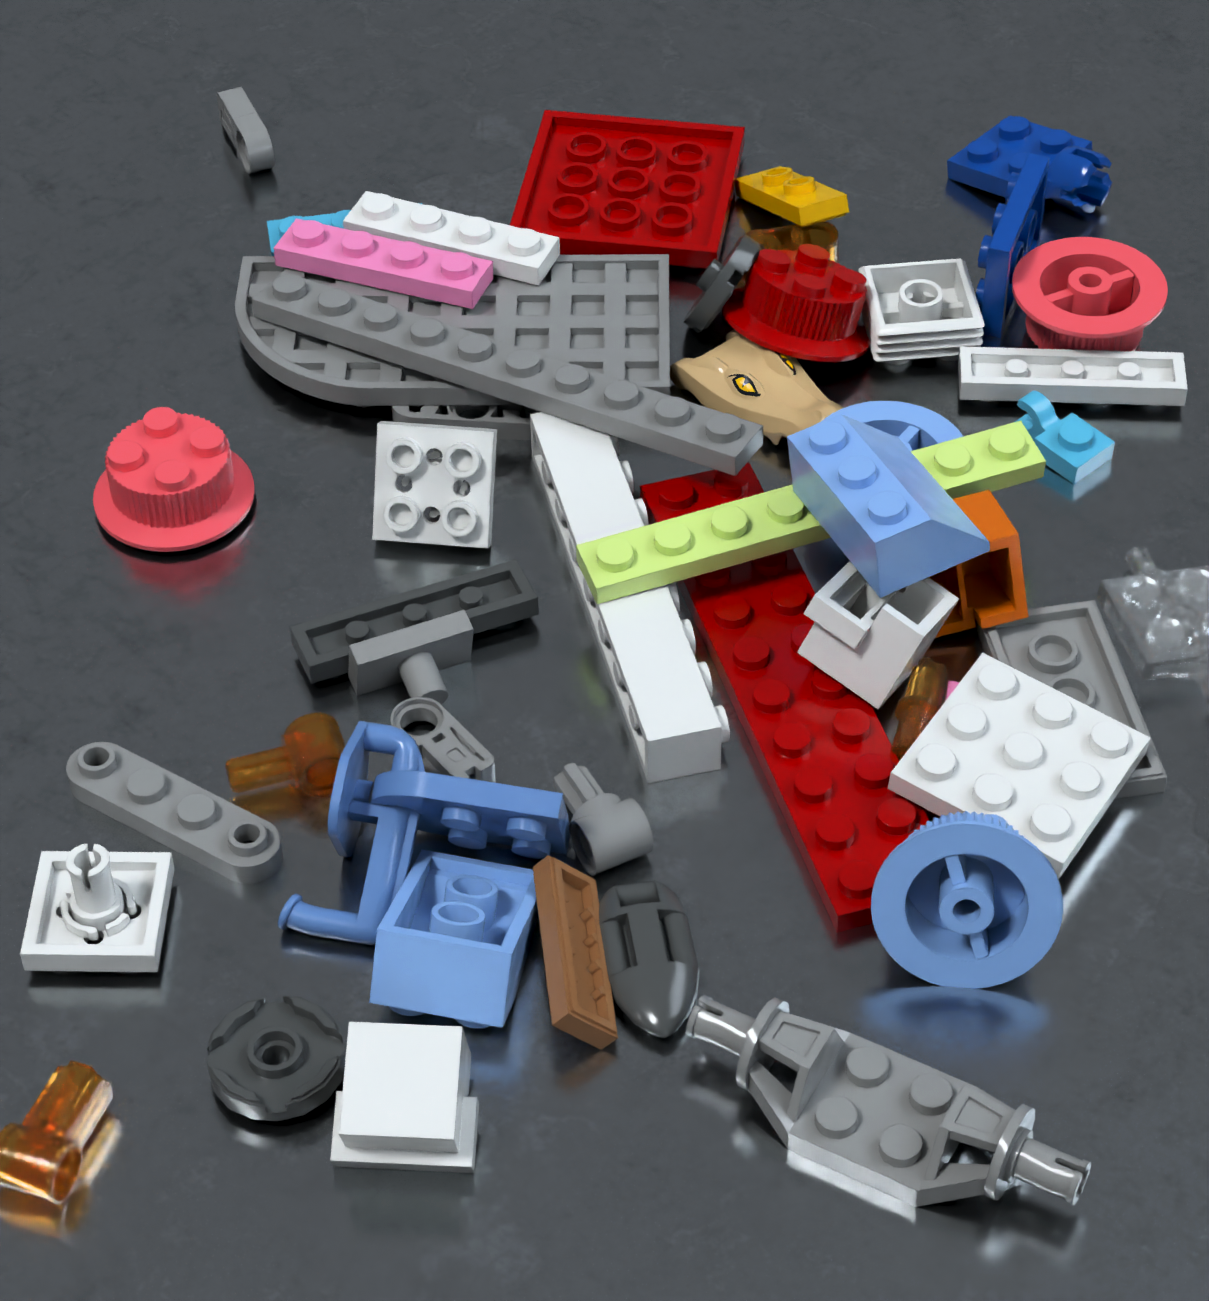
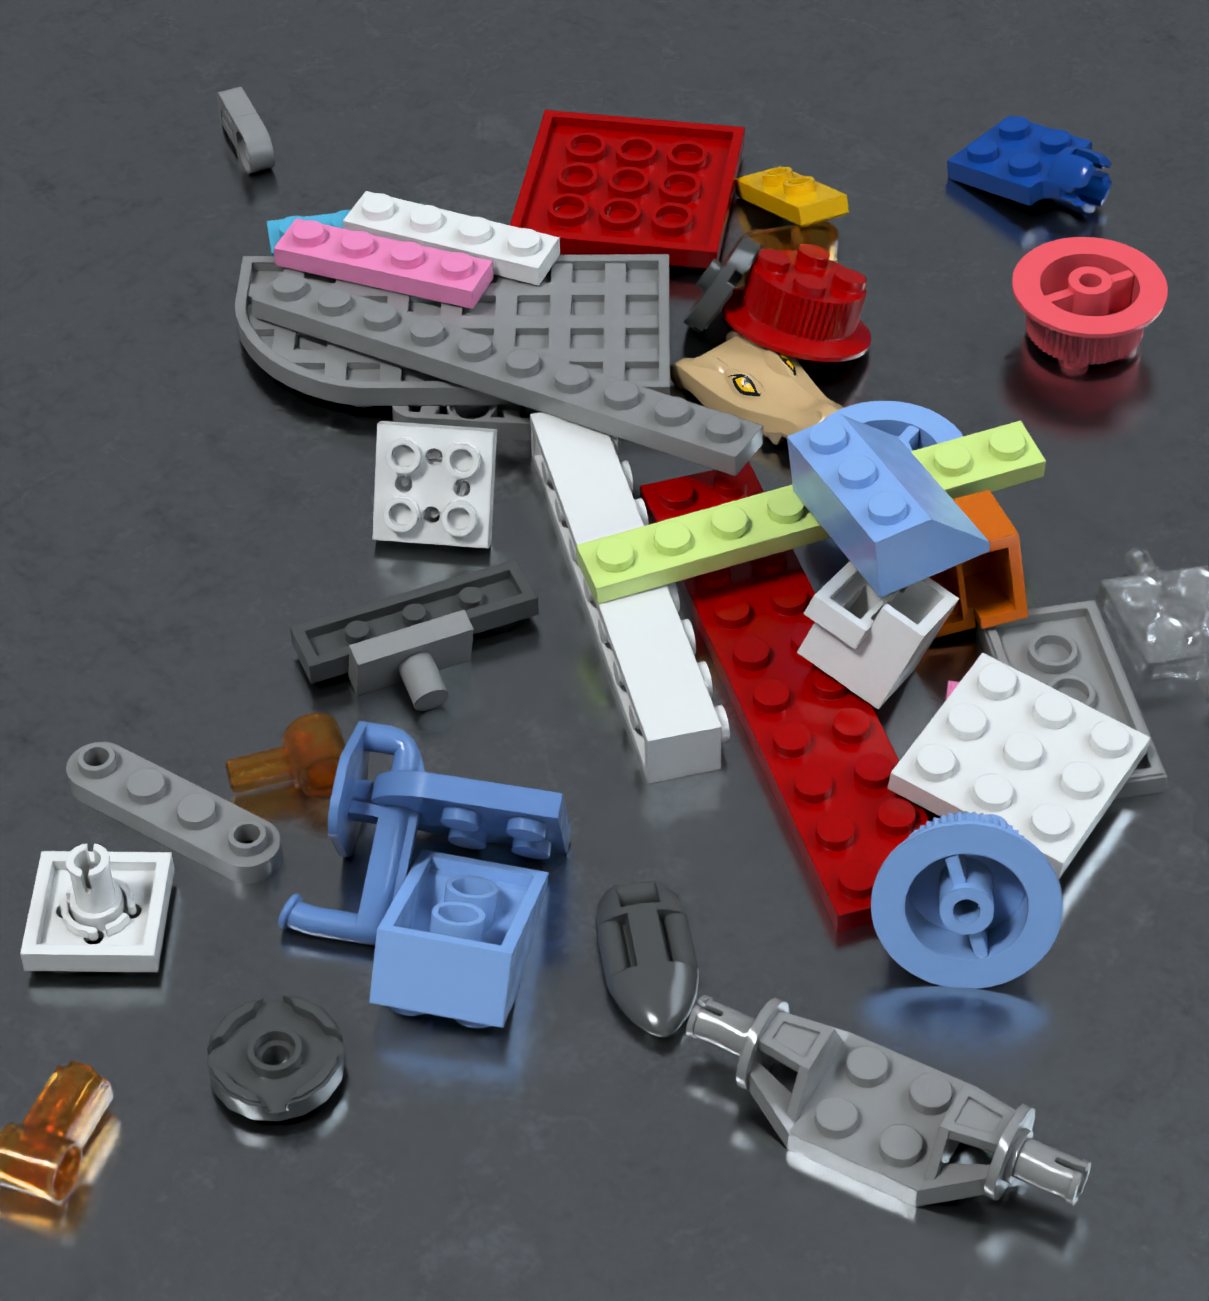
(172, 483): coral piece -> none
(406, 1100): white plate -> none
(449, 746): light grey piece -> none
(574, 953): medium nougat plate -> none
(602, 825): light grey axle -> none
(919, 704): clear orange axle -> none
(920, 310): white brick -> none
(1015, 233): blue plate -> none
(1068, 444): medium azure plate -> none
(1073, 375): white plate -> none

